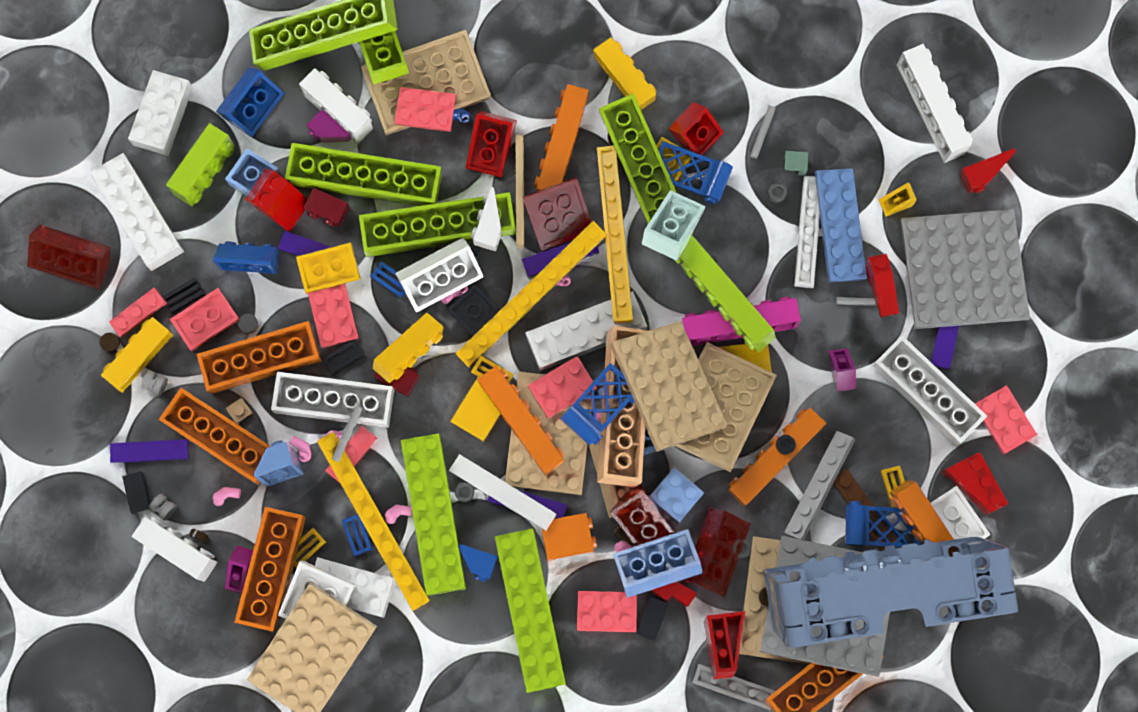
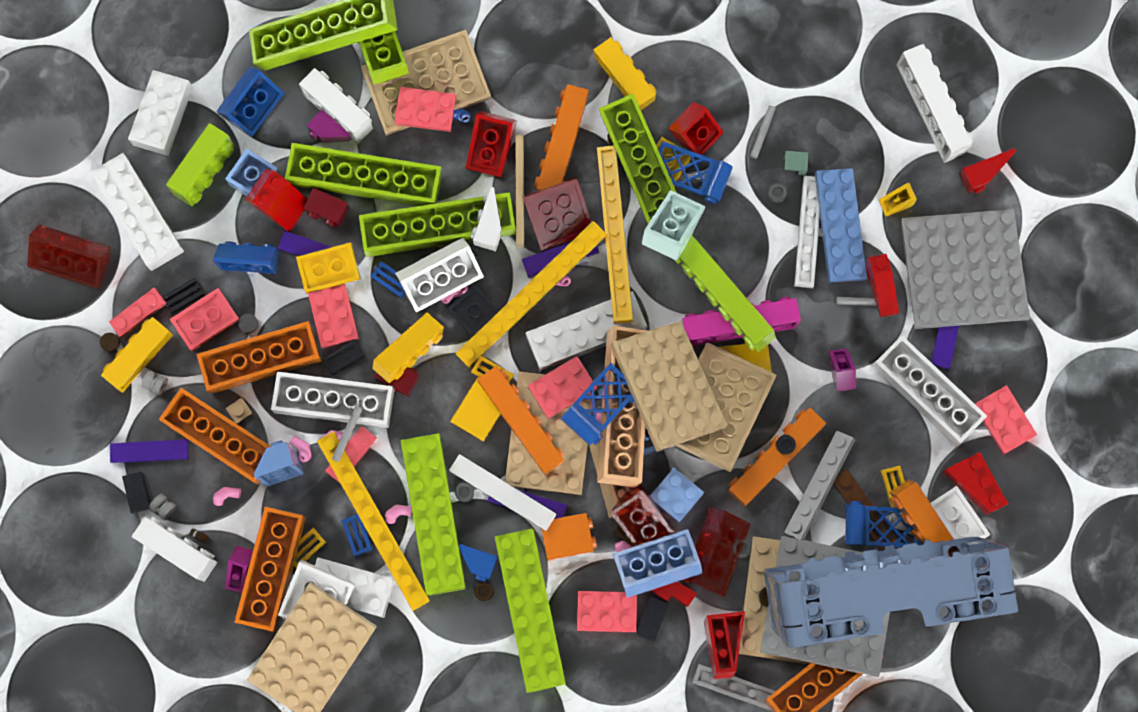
(484, 591): none -> dark brown tile

